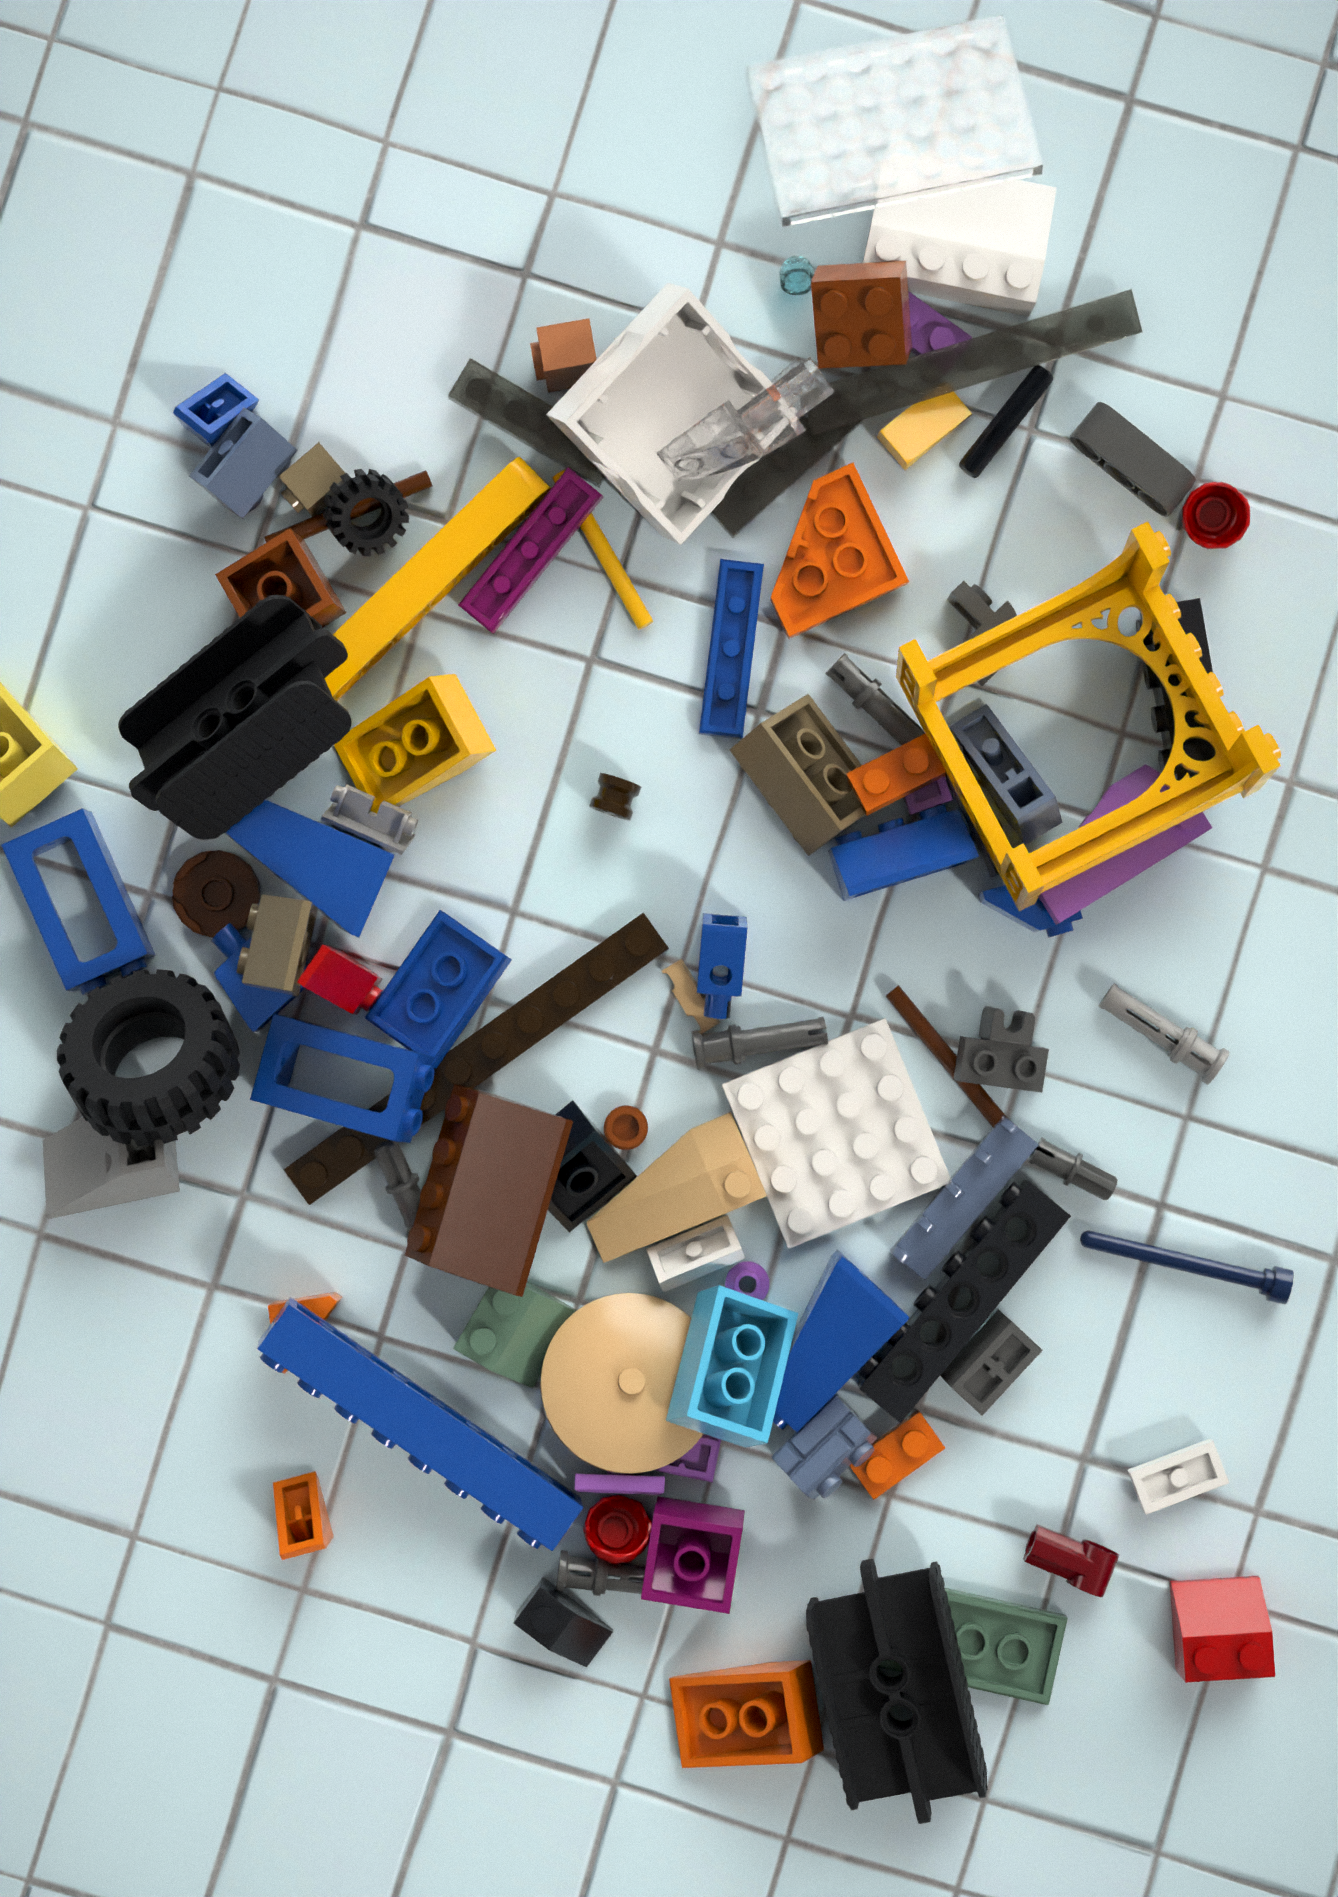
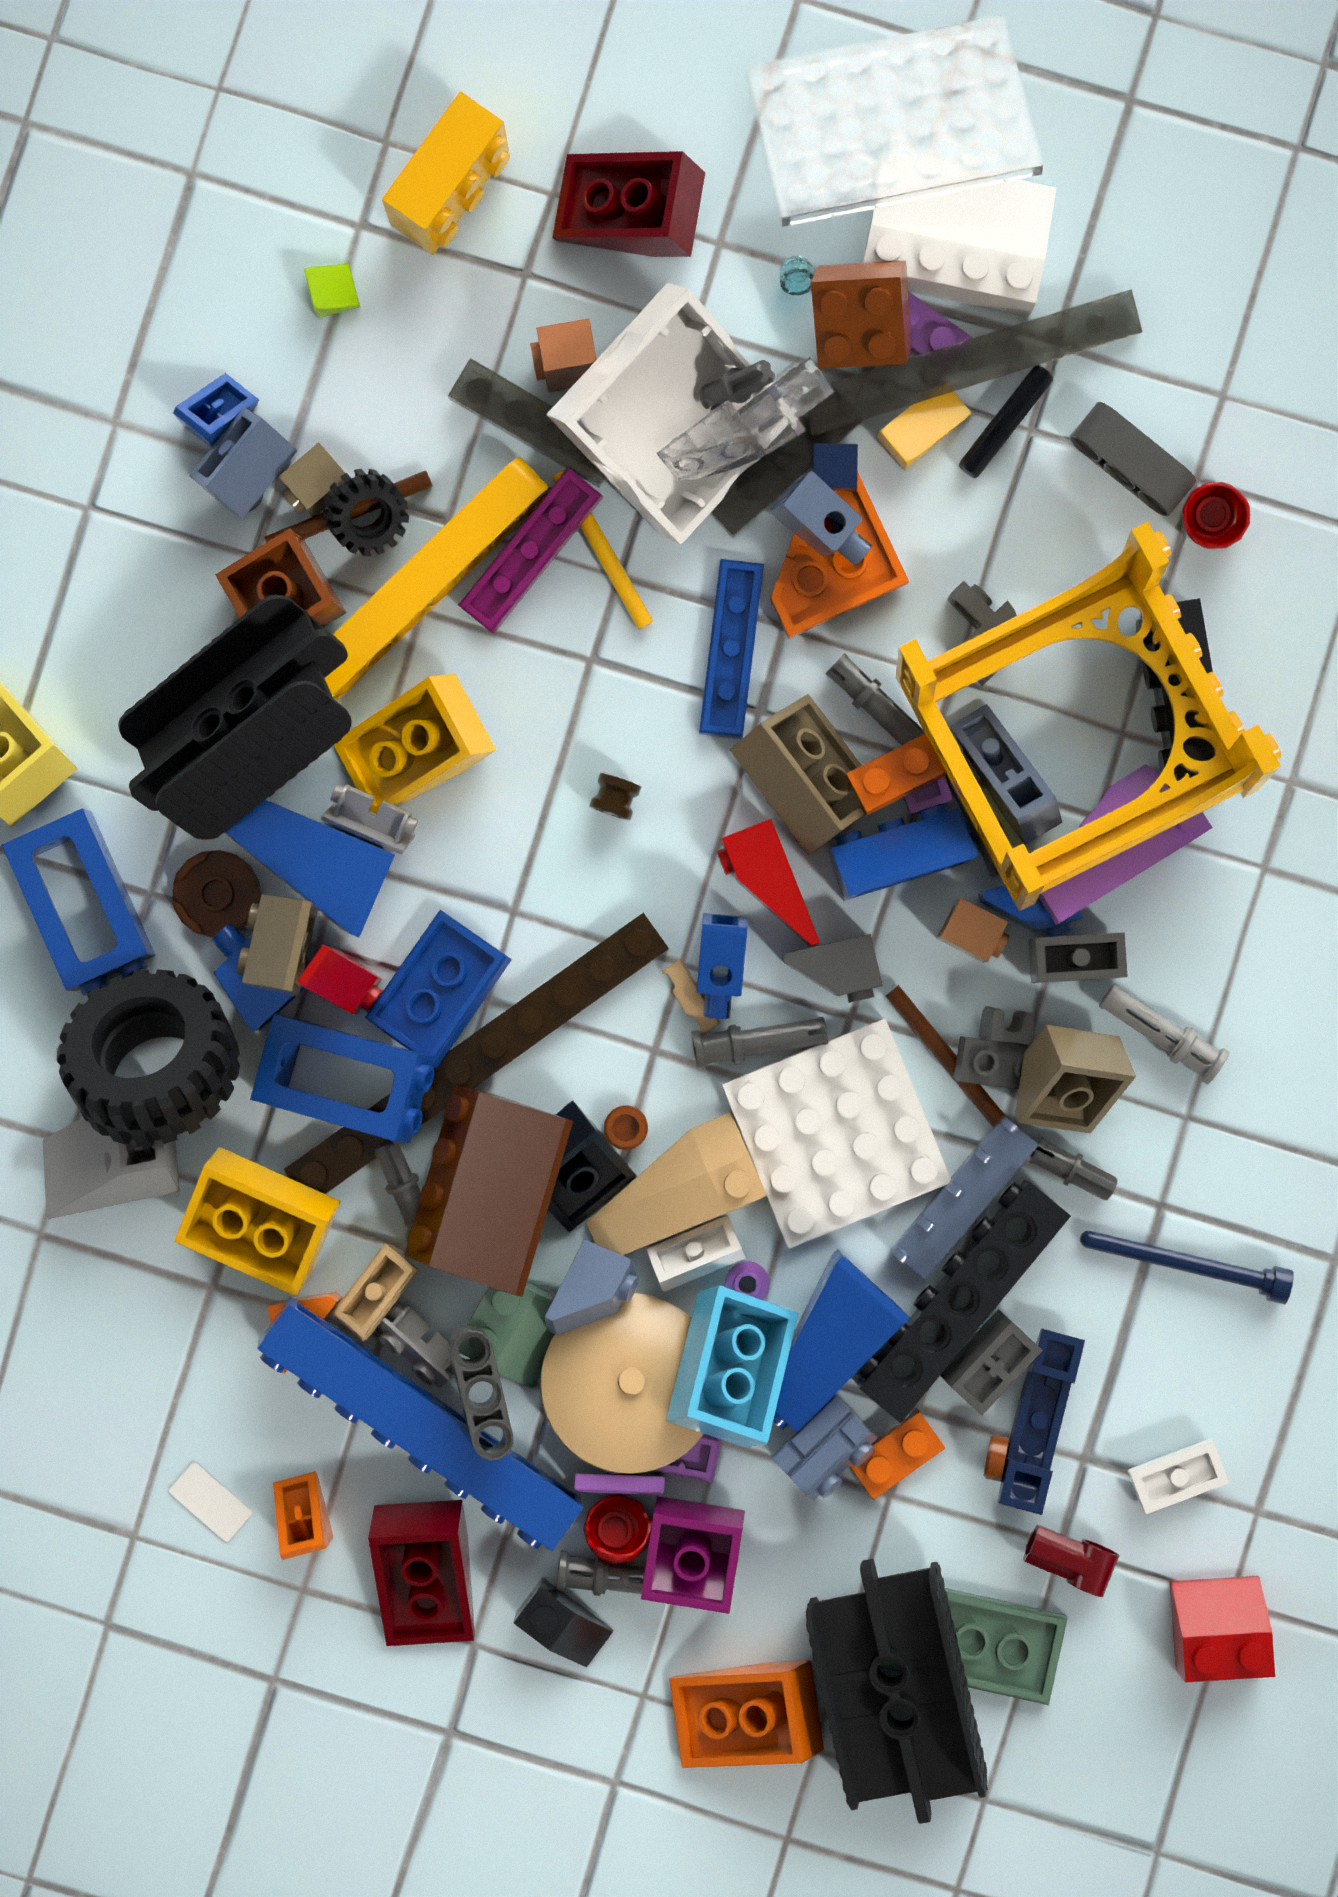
(210, 1502): none -> white sticker
(257, 1221): none -> yellow brick
(331, 289): none -> lime slope
(375, 1291): none -> tan slope
(405, 1336): none -> light grey hinge
(422, 1572): none -> dark red slope
(447, 174): none -> yellow brick
(485, 1414): none -> dark grey beam
(591, 1289): none -> sand blue slope
(630, 202): none -> dark red slope
(736, 385): none -> dark grey axle
(764, 871): none -> red slope
(804, 511): none -> sand blue torso
(836, 465): none -> dark blue tile
(840, 967): none -> dark grey slope
(974, 931): none -> medium nougat brick
(996, 1457): none -> dark orange tile
(1039, 1421): none -> dark blue slope
(1071, 1079): none -> dark tan slope
(1077, 957): none -> dark grey brick

